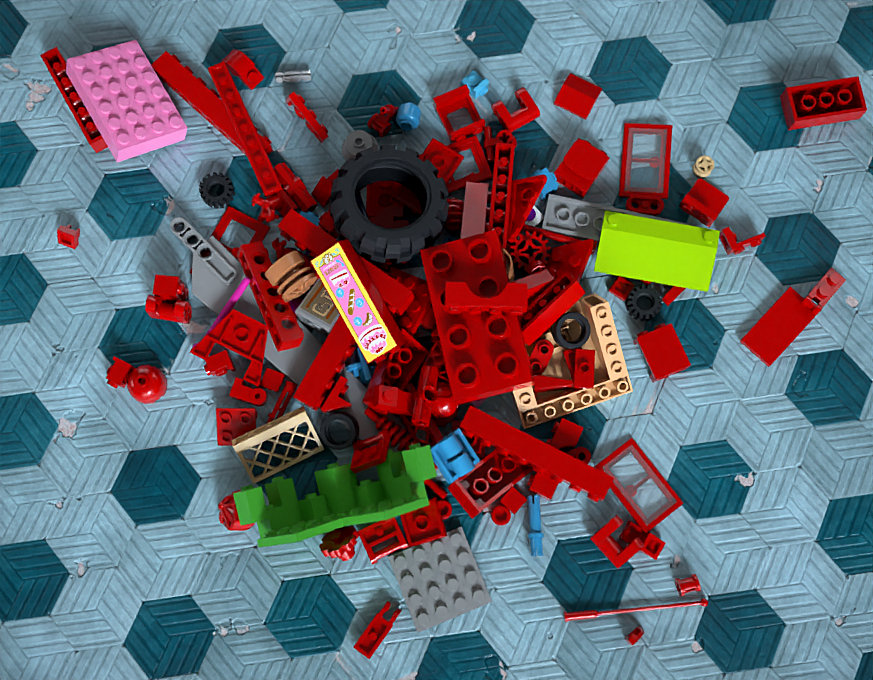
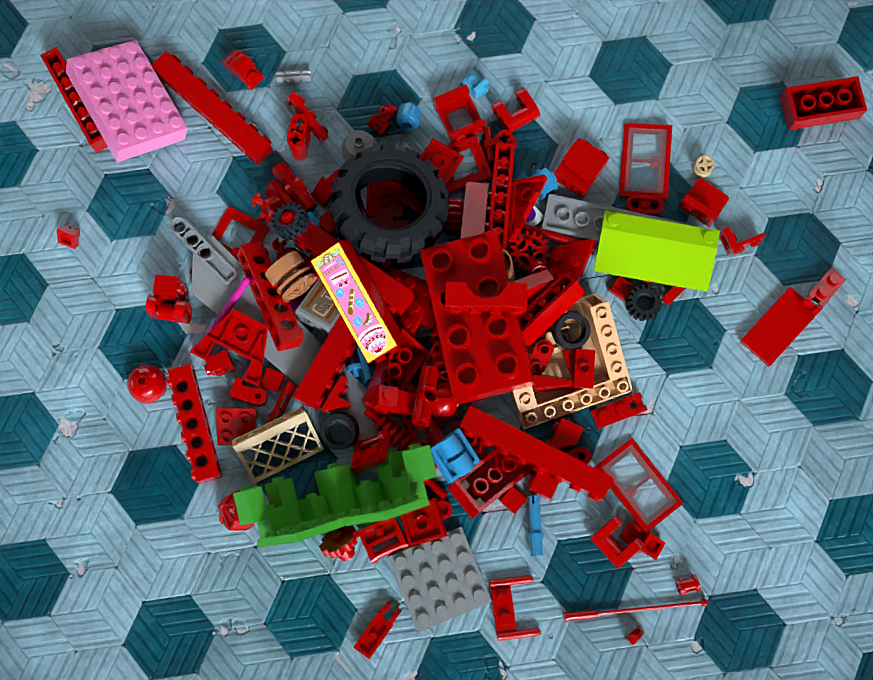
(119, 373): red brick -> none
(212, 469): none -> red brick
(217, 180): black tyre -> none
(245, 129): red tile -> none
(290, 221): none -> black wheel
(299, 142): none -> red connector
(500, 515): red tile -> none
(504, 609): none -> red plate
(577, 96): red slope -> none
(617, 411): none -> red plate
(662, 351): red panel -> none

